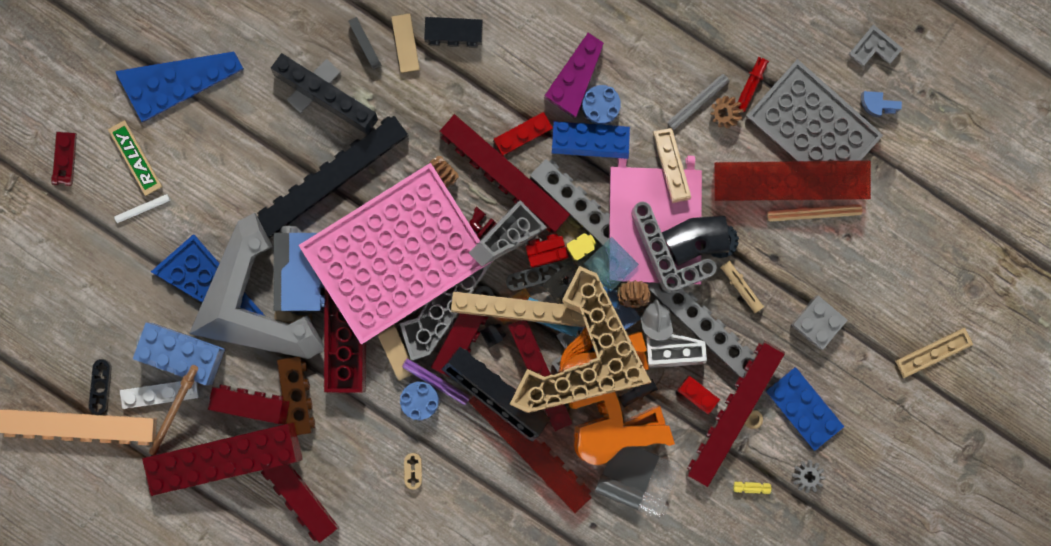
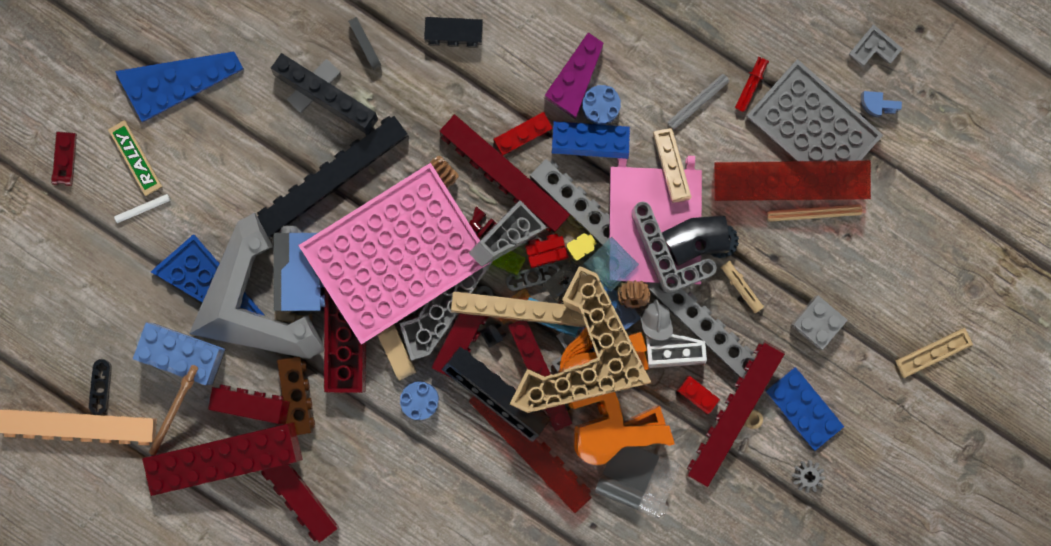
(155, 394): white plate -> none
(405, 43): tan tile -> none
(408, 471): tan beam -> none
(435, 381): medium lavender axle -> none
(509, 262): none -> clear neon green slope
(637, 393): black pin -> none
(720, 114): medium nougat gear -> none
(749, 487): light yellow axle -> none

